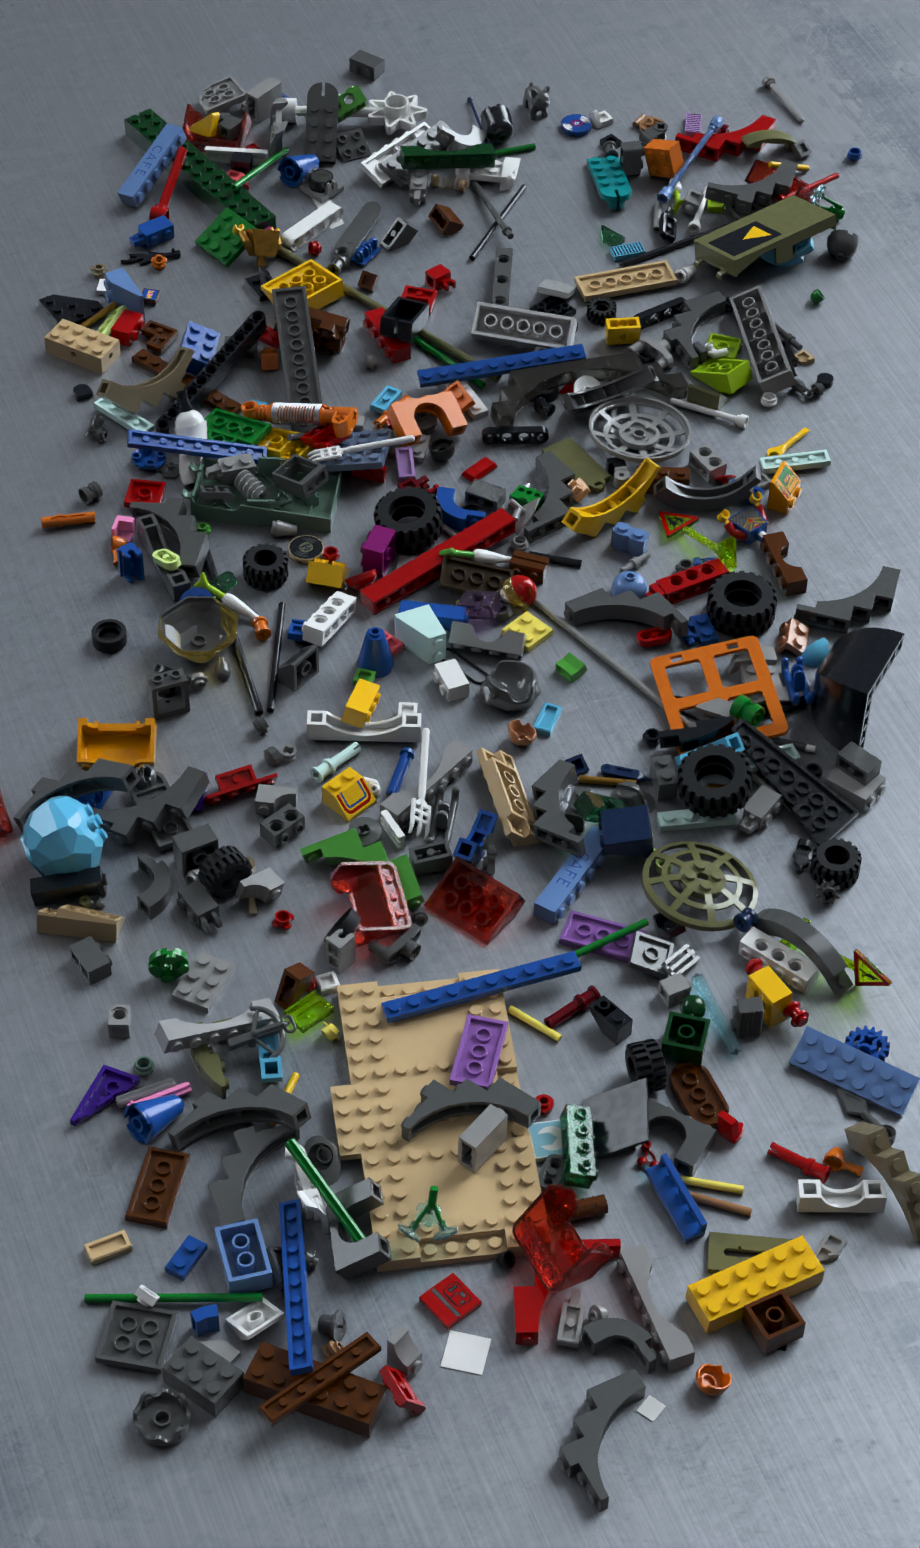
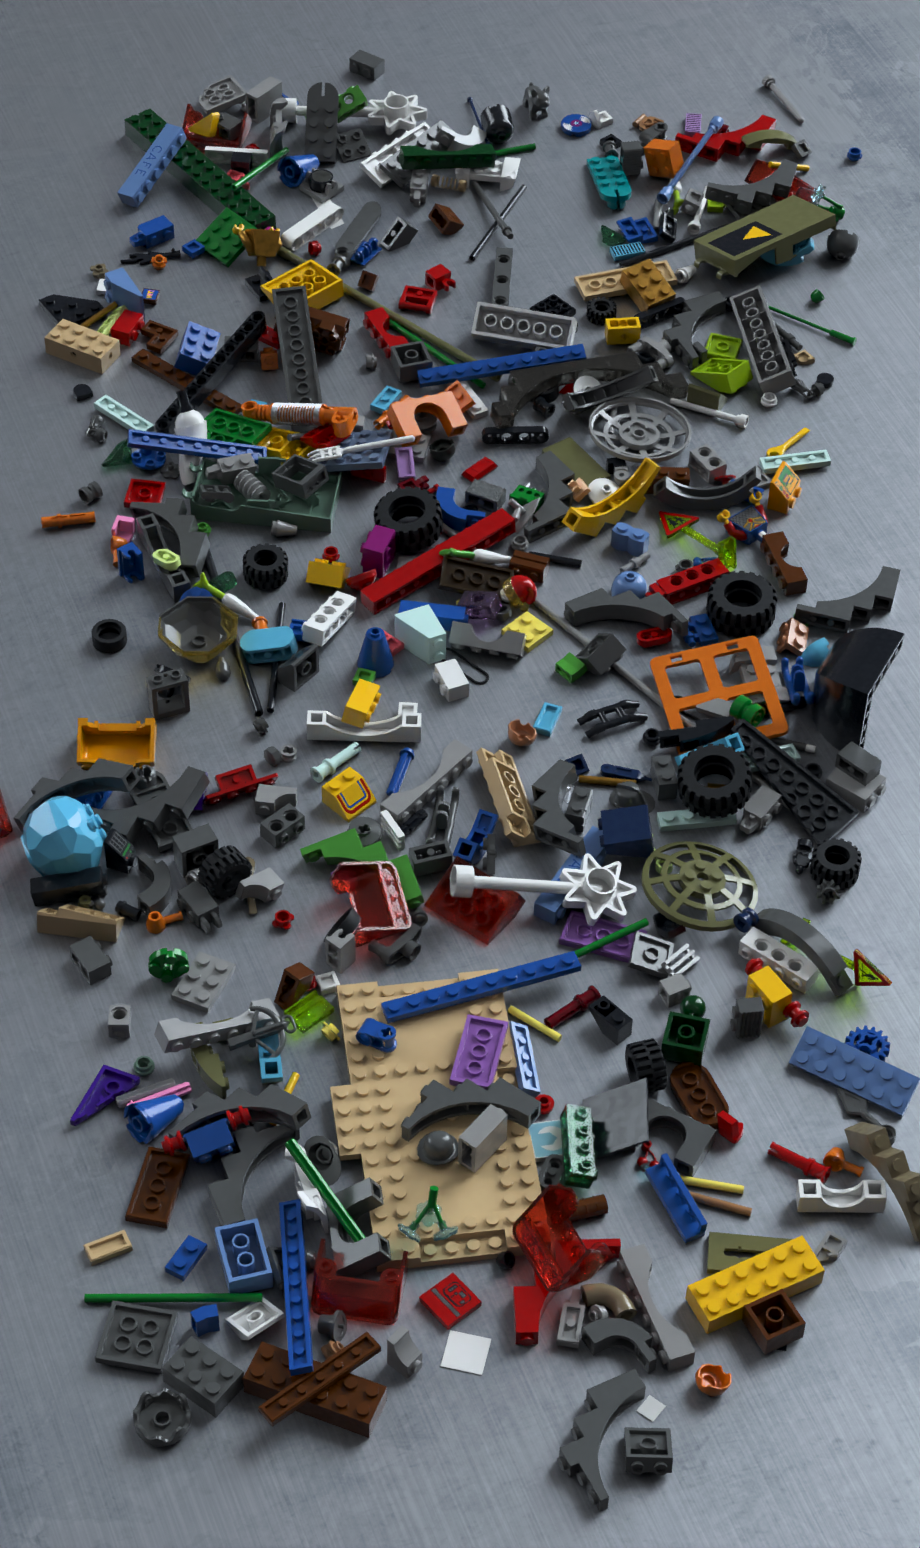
(119, 456): none -> clear green slope
(119, 852): none -> black slope
(123, 908): none -> black pin
(146, 1296): white plate -> none
(149, 392): dark tan arch -> none
(157, 923): none -> orange bar
(162, 207): red piece -> none
(193, 248): none -> blue plate
(198, 680): light grey plate -> none
(209, 1139): none -> blue brick
(224, 1349): light grey tile -> none
(268, 644): none -> medium azure brick
(305, 549): black tile -> none
(358, 1298): none -> clear red windscreen
(373, 785): white arm -> none
(375, 1034): none -> blue piece
(403, 1394): red plate -> none
(404, 319): black piece -> none
(408, 359): none -> dark grey brick
(421, 791): white piece -> none
(437, 1148): none -> dark grey hat
(511, 686): dark grey piece -> none
(526, 1069): none -> medium blue plate
(556, 289): light grey tile -> none
(590, 805): clear green arch -> none
(590, 888): none -> white piece
(601, 489): none -> white dish
(601, 653): none -> dark grey slope
(606, 723): none -> black piece
(610, 1297): none -> dark tan cylinder
(637, 230): none -> blue slope
(646, 285): none -> pearl gold brick
(648, 1450): none -> dark grey plate
(714, 353): white arm -> none
(716, 1014): clear light blue axle -> none
(828, 179): red bar -> none
(852, 340): none -> green piece

